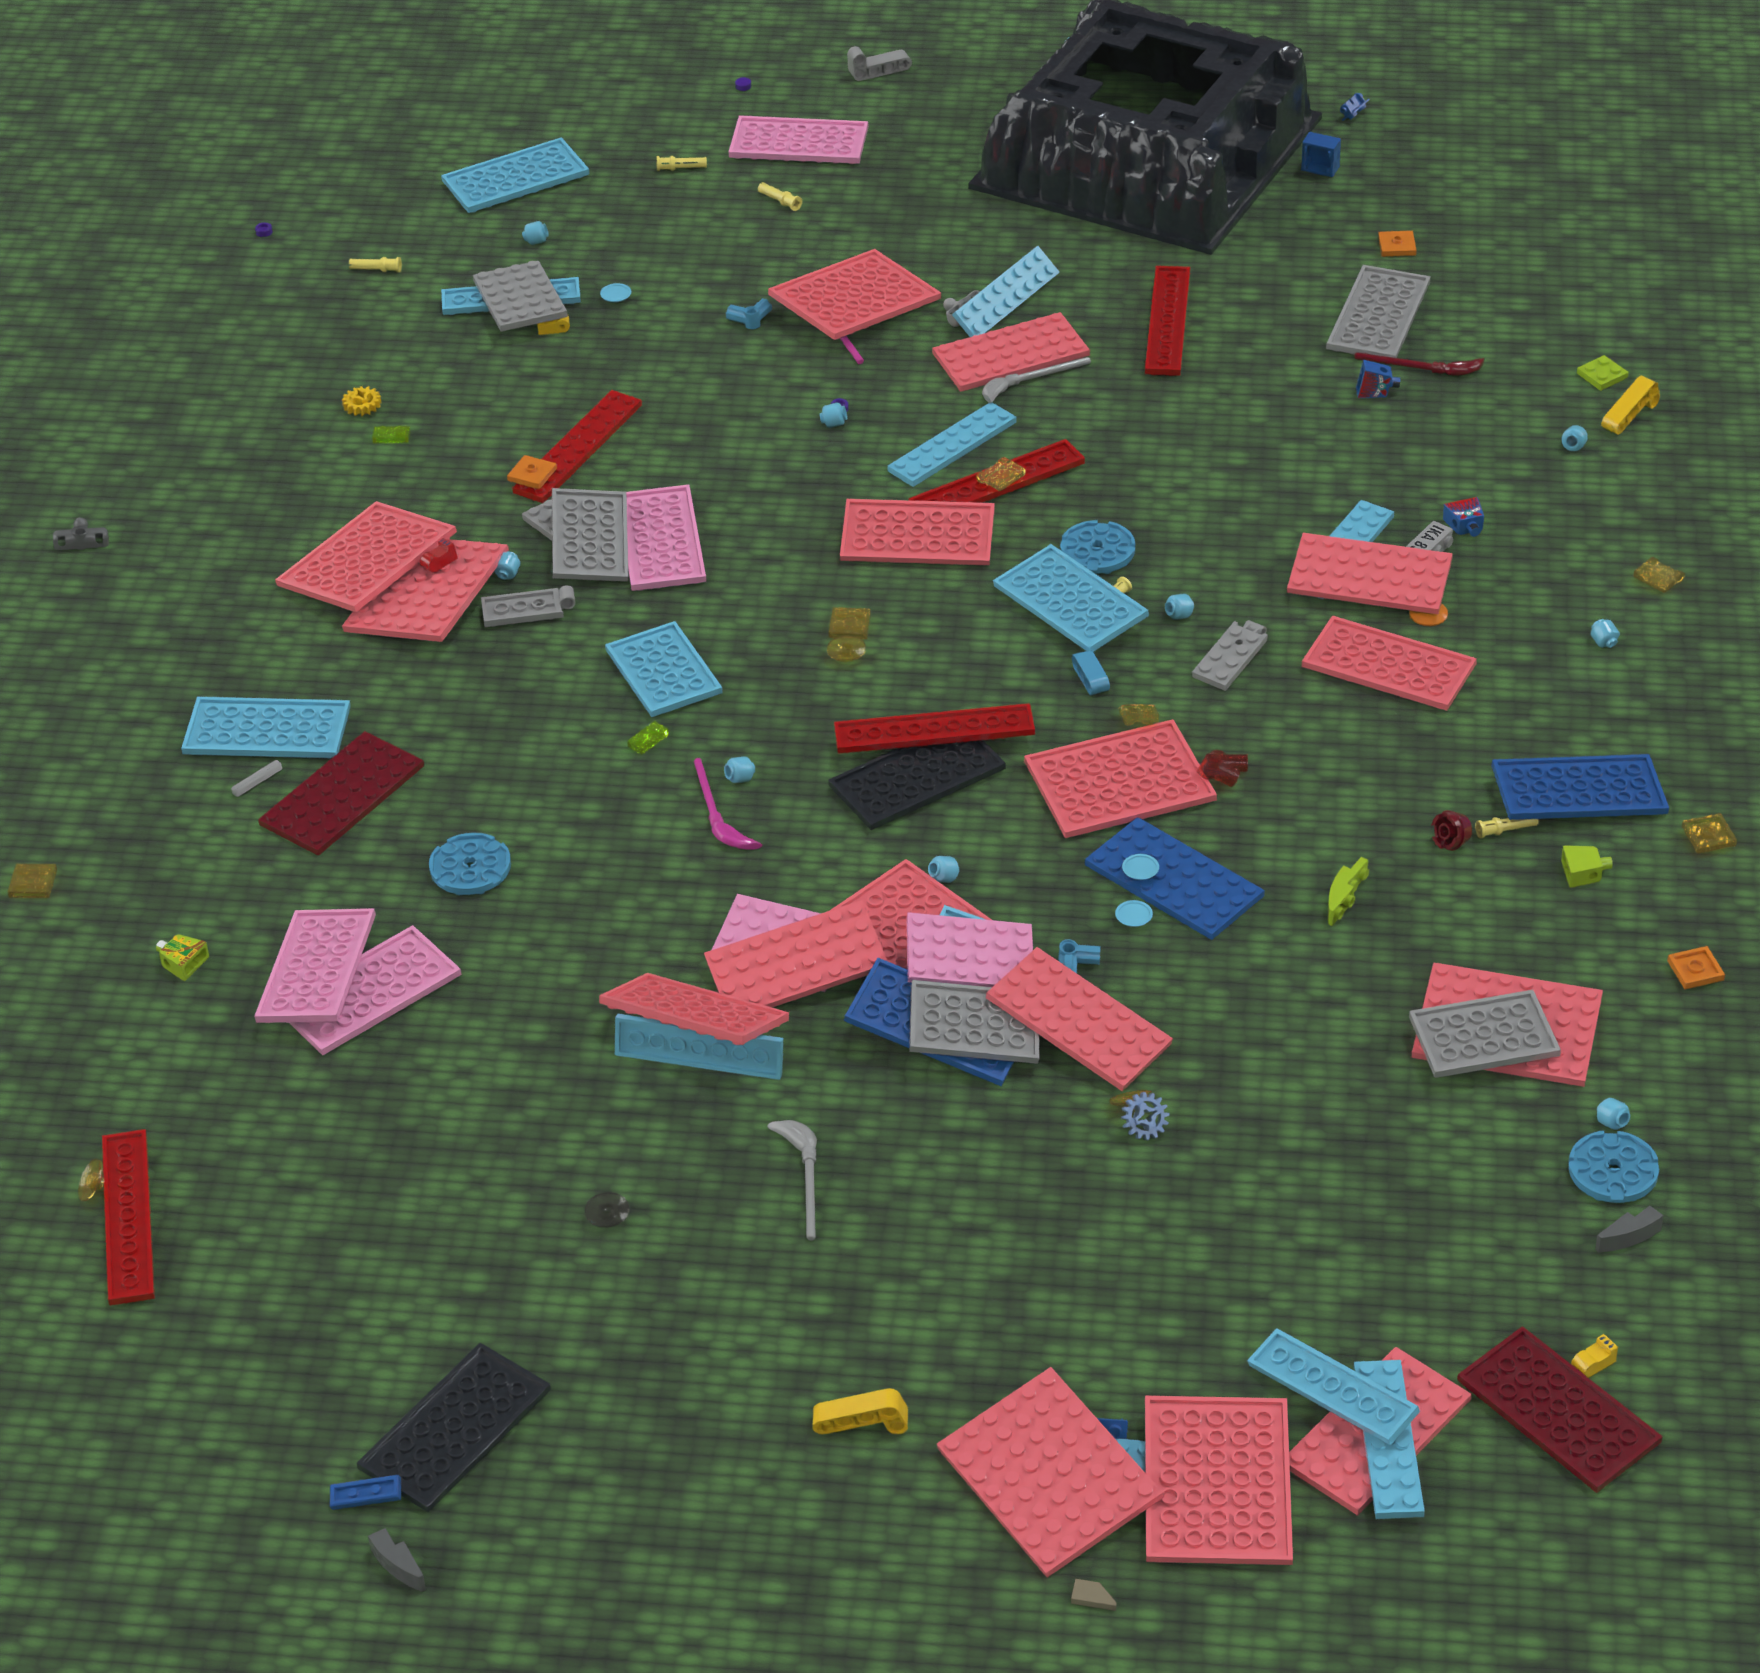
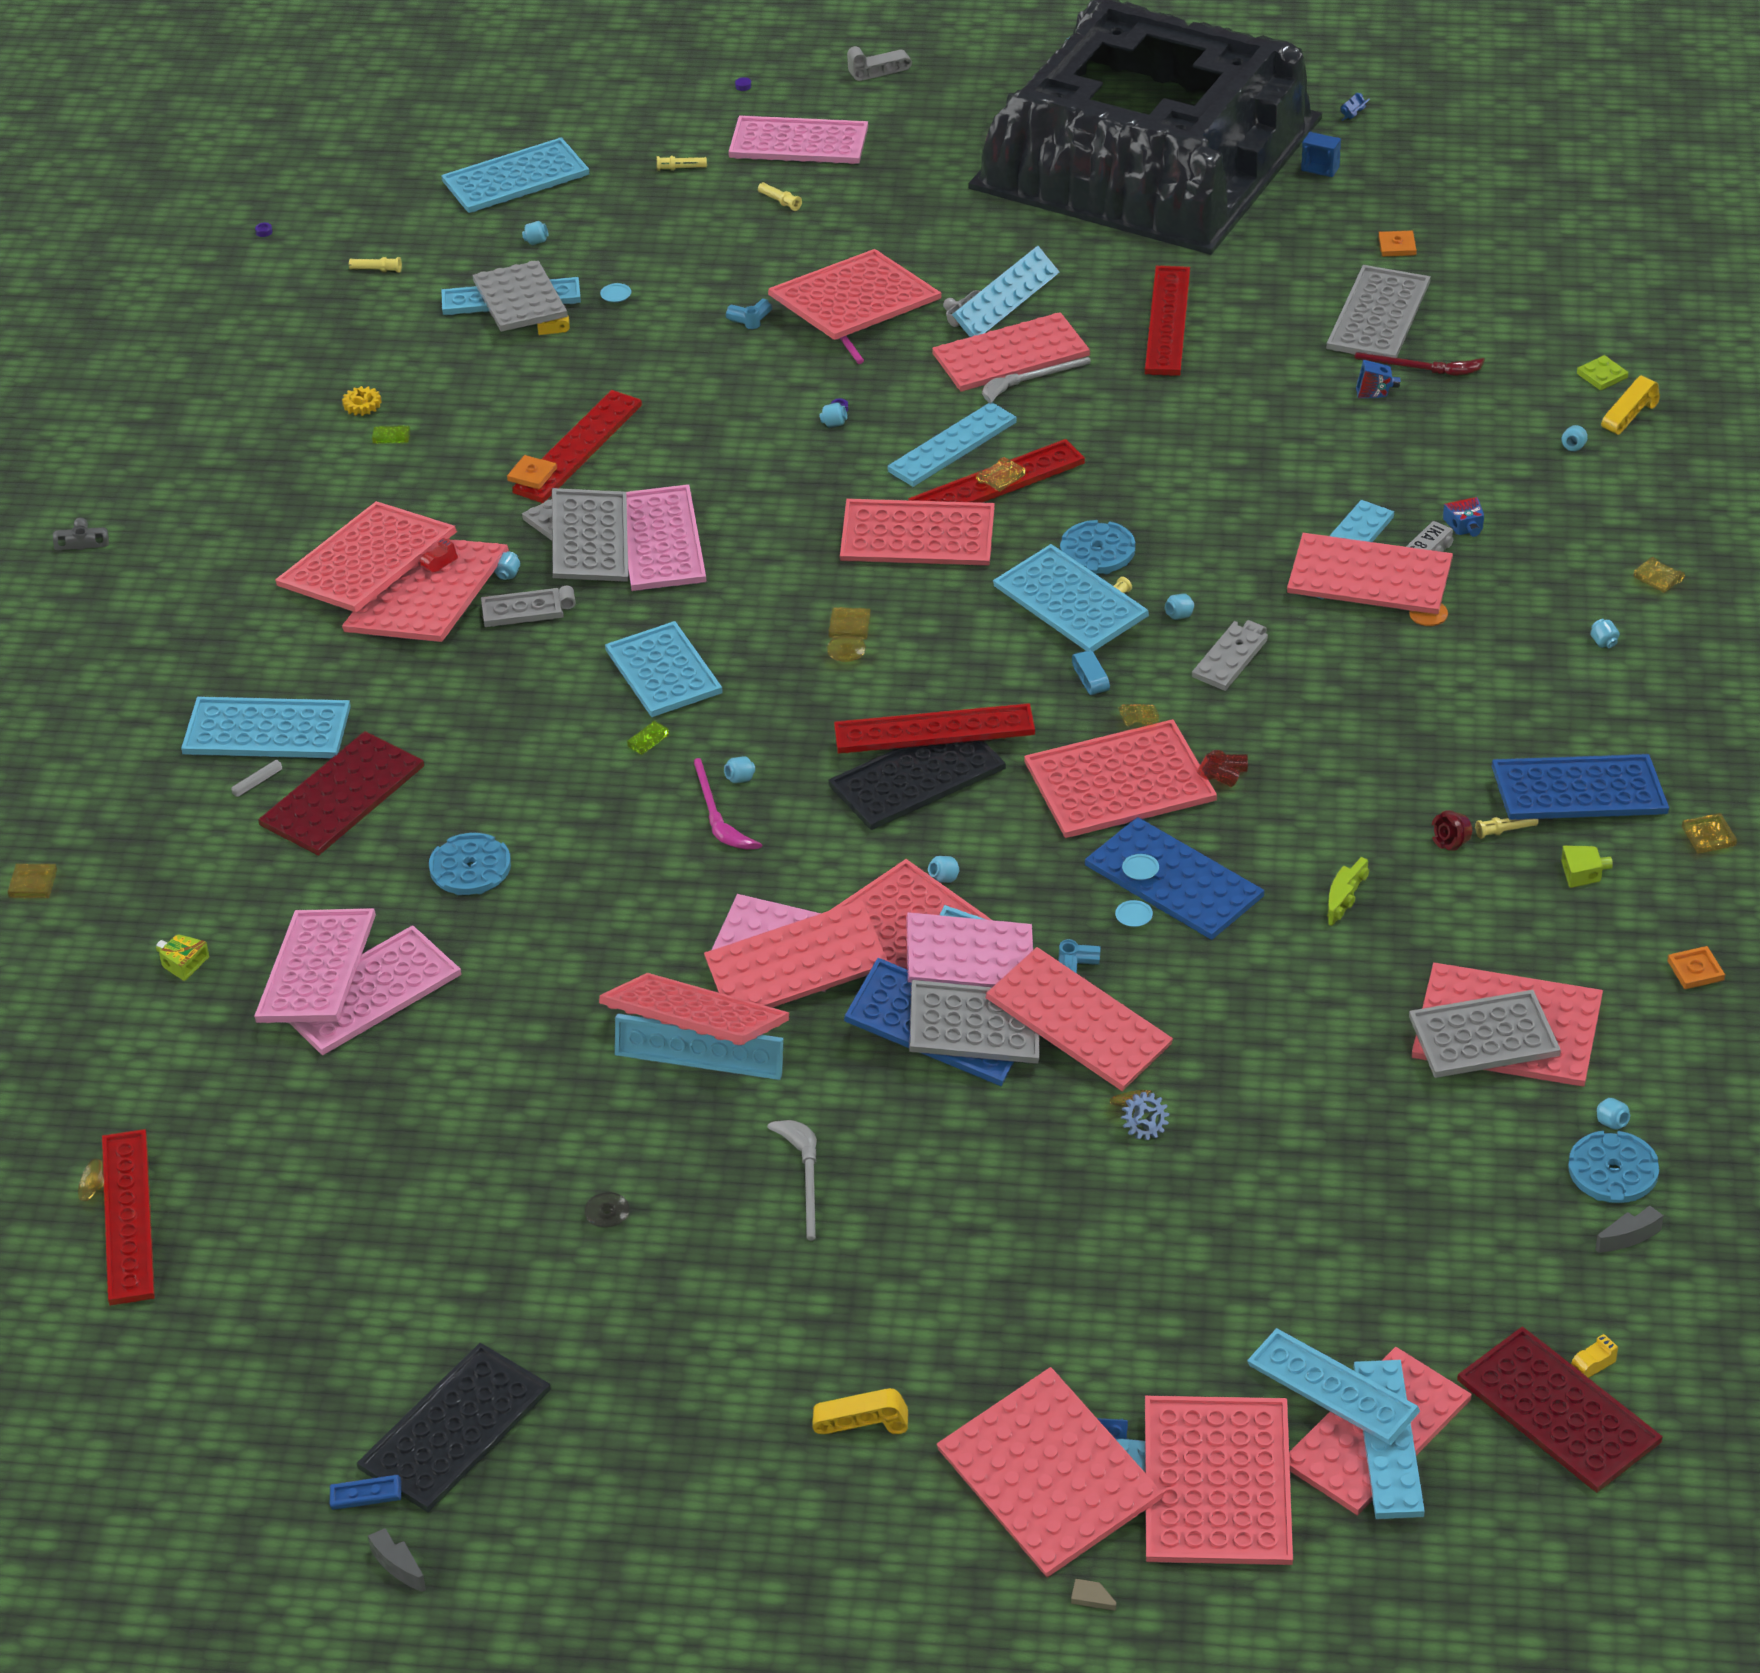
(1389, 663): coral plate -> none

